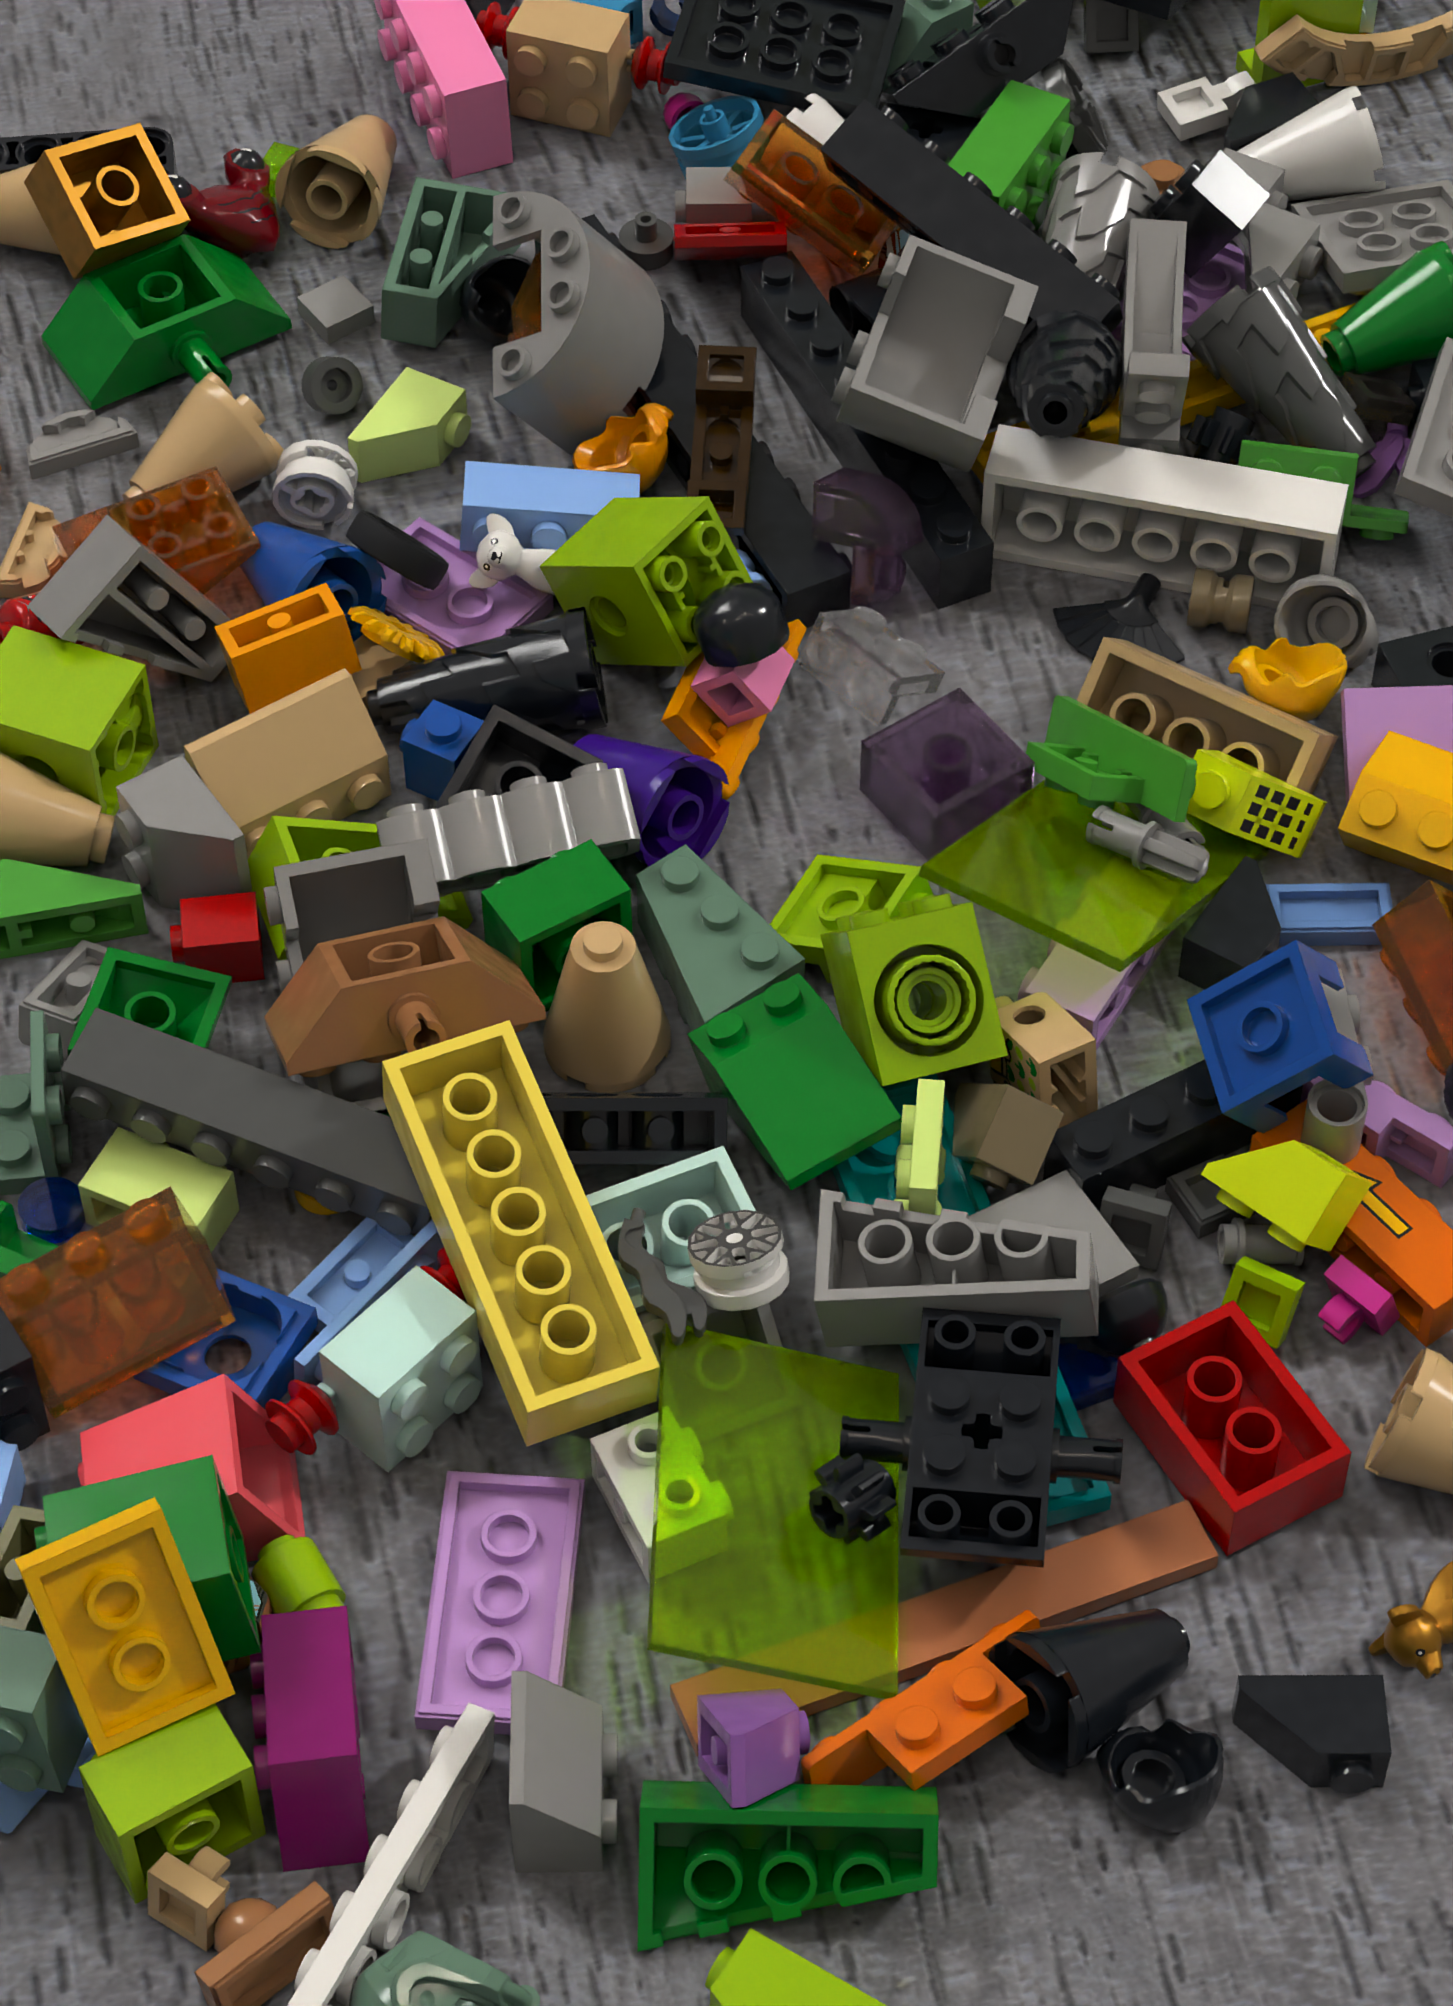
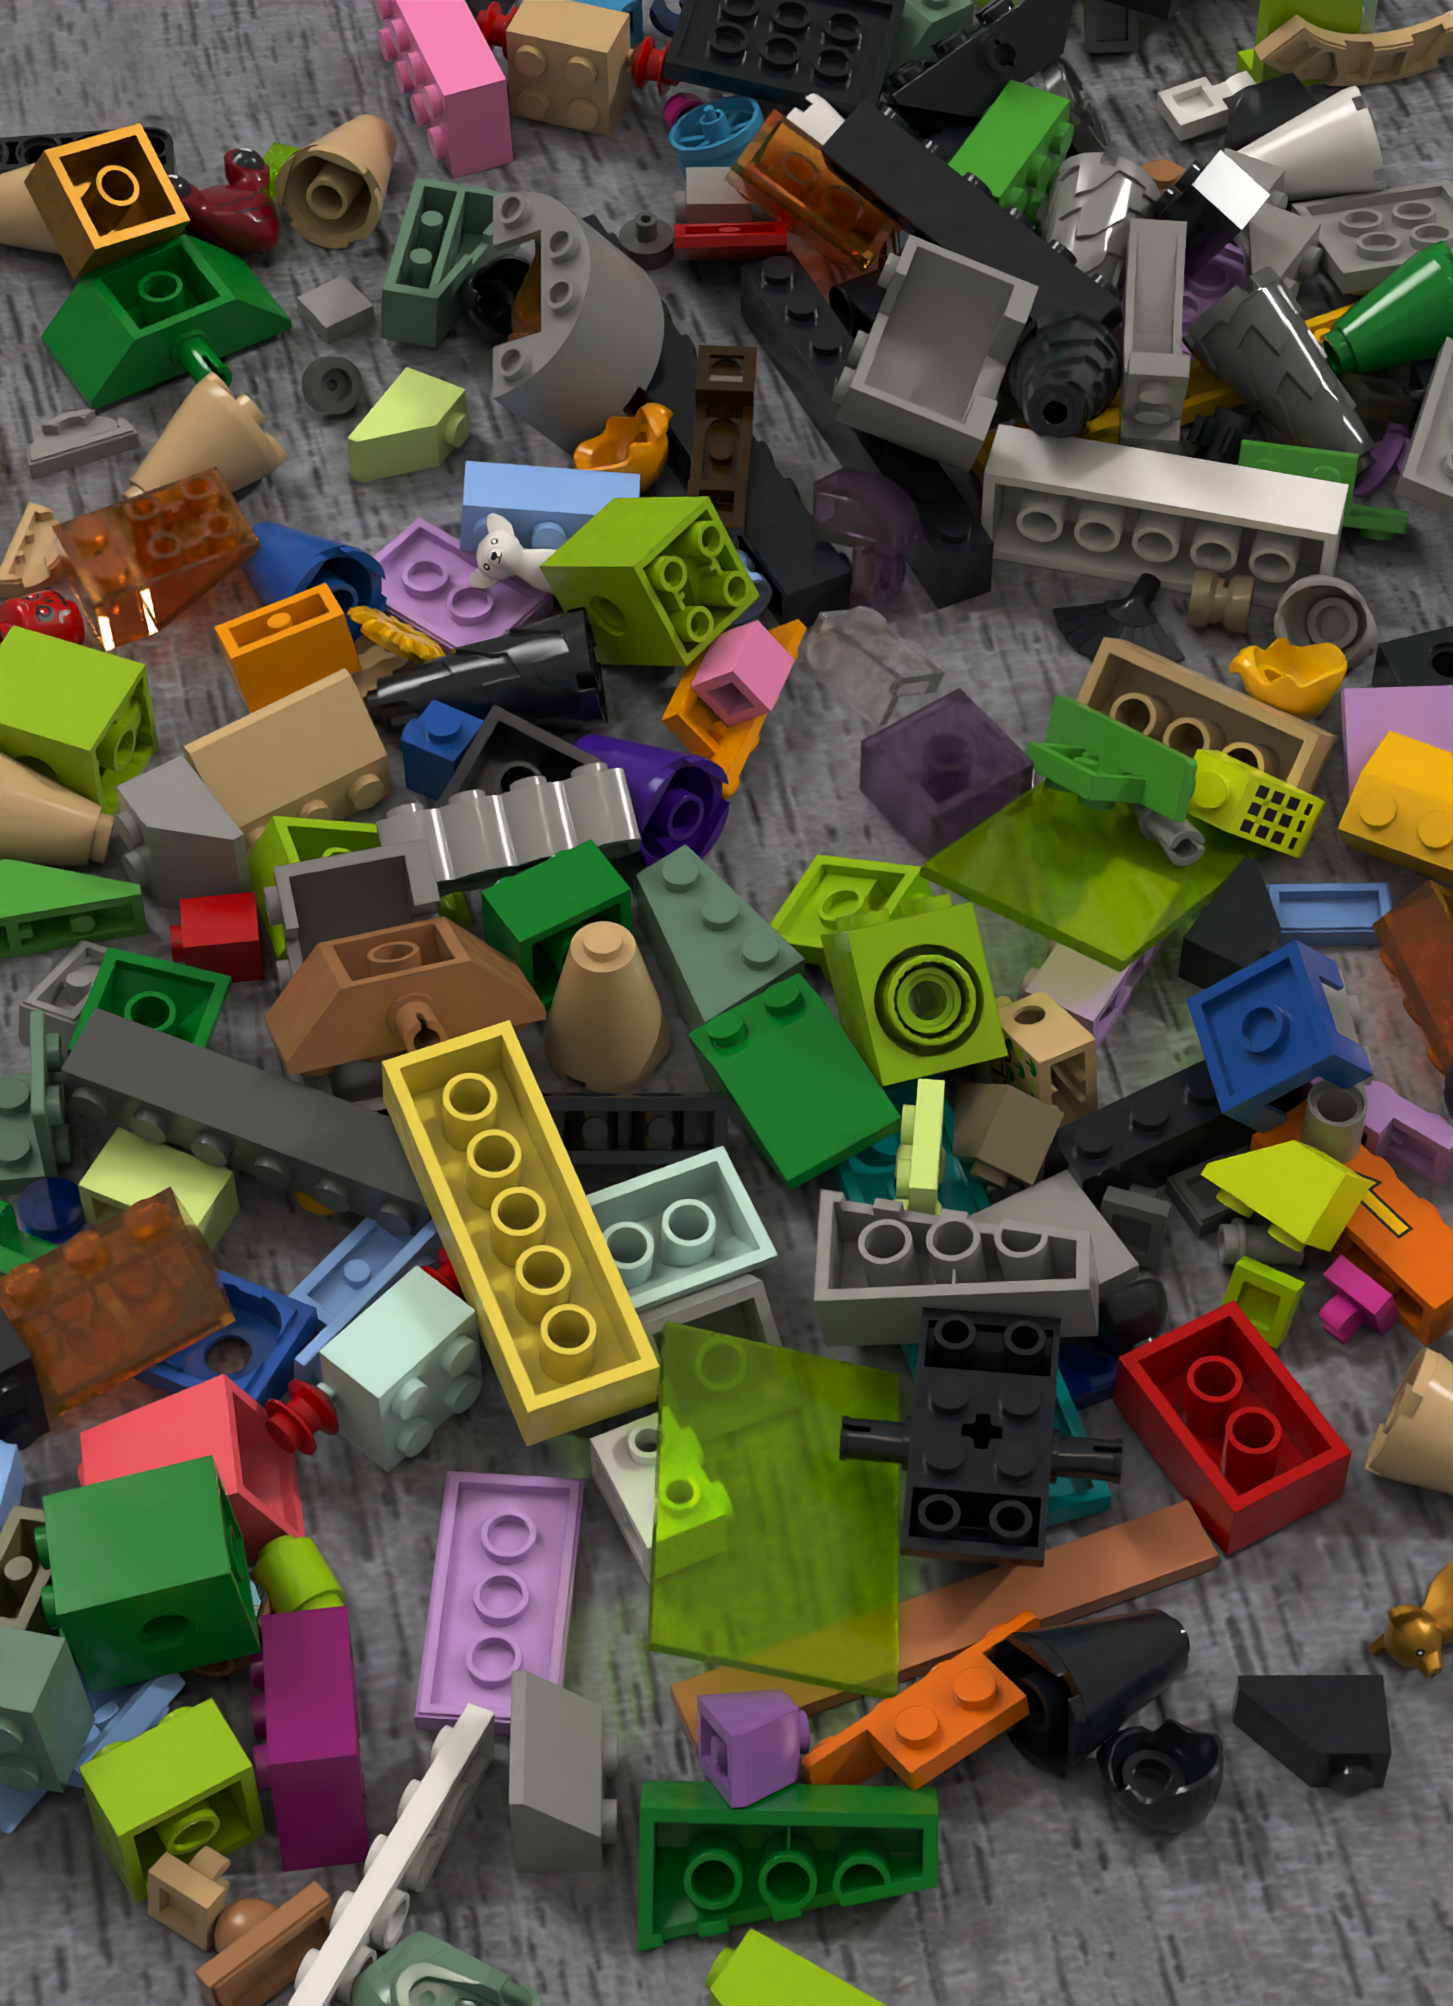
(125, 1626): yellow plate -> none
(132, 604): light grey wedge -> none
(314, 488): white wheel -> none
(397, 550): black tyre -> none
(659, 1295): dark grey hair -> none
(740, 625): black hair -> none
(742, 1263): white wheel -> none
(852, 1498): black gear -> none
(1148, 845): light grey axle -> none

